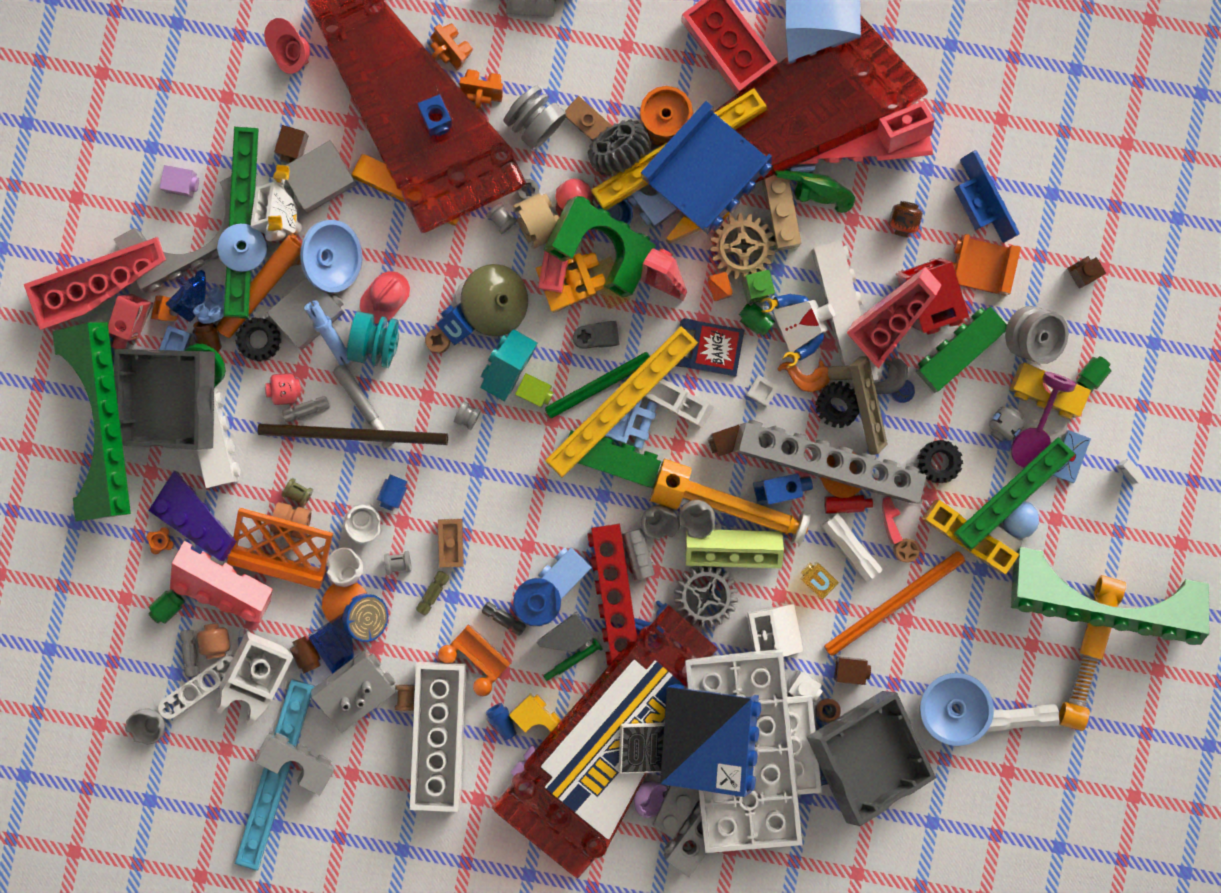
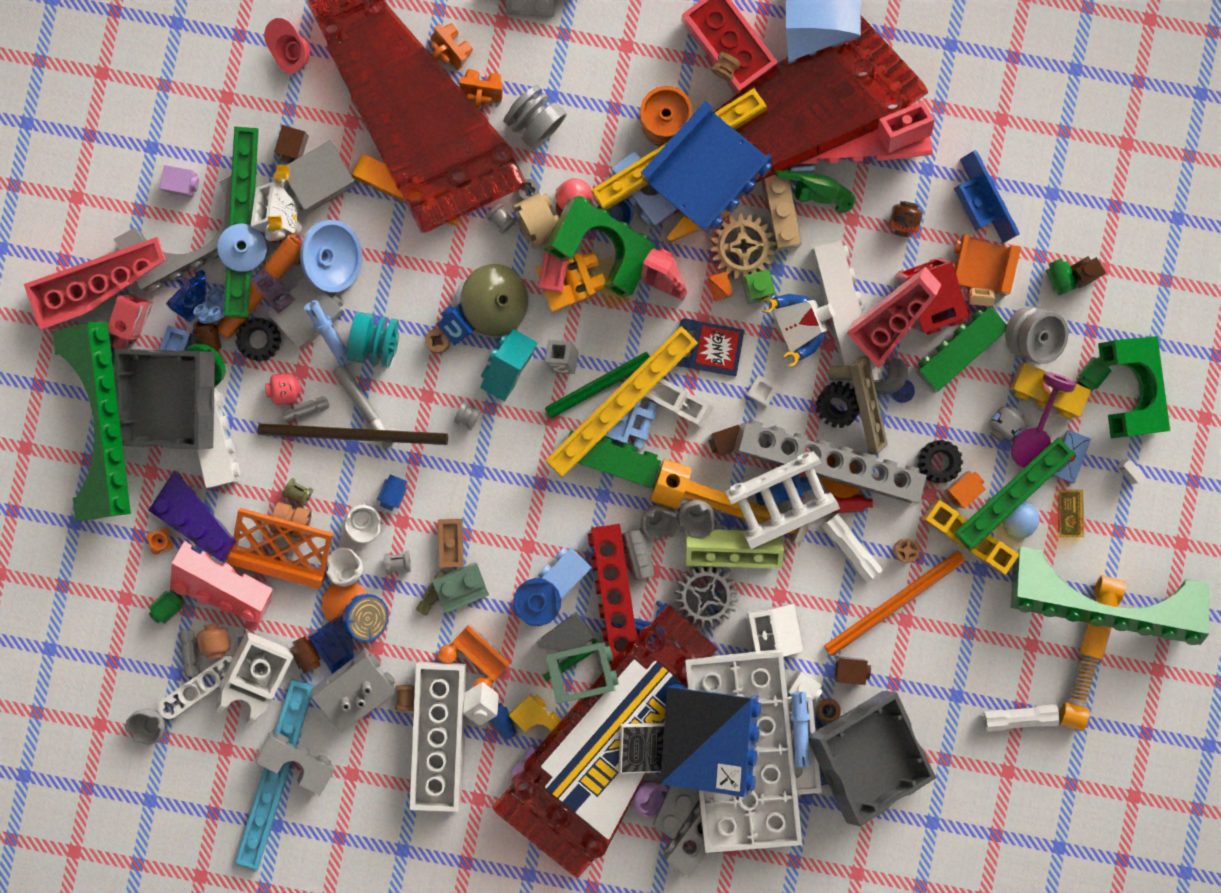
(161, 310): orange tile -> none
(271, 289): none -> leg
(385, 295): coral piece -> none
(435, 106): blue brick -> none
(460, 587): none -> sand green plate
(480, 704): none -> white brick
(503, 618): dark grey axle -> none
(534, 391): lime brick -> none
(557, 678): none -> sand green window
(561, 356): none -> light grey brick
(586, 118): medium nougat plate -> none
(601, 335): dark grey piece -> none
(619, 147): dark grey gear -> none
(725, 66): none -> medium nougat wheel
(755, 319): green brick -> none
(799, 515): none -> white fence
(800, 728): none -> light blue pin
(807, 383): orange piece -> none
(818, 579): clear yellow brick -> none
(889, 512): coral slope -> none
(959, 727): light blue dish -> none
(966, 489): none -> orange brick
(981, 297): none -> tan tile
(1006, 538): light grey beam -> none
(1061, 276): none -> green brick
(1070, 513): none -> clear yellow tile
(1144, 359): none -> green arch

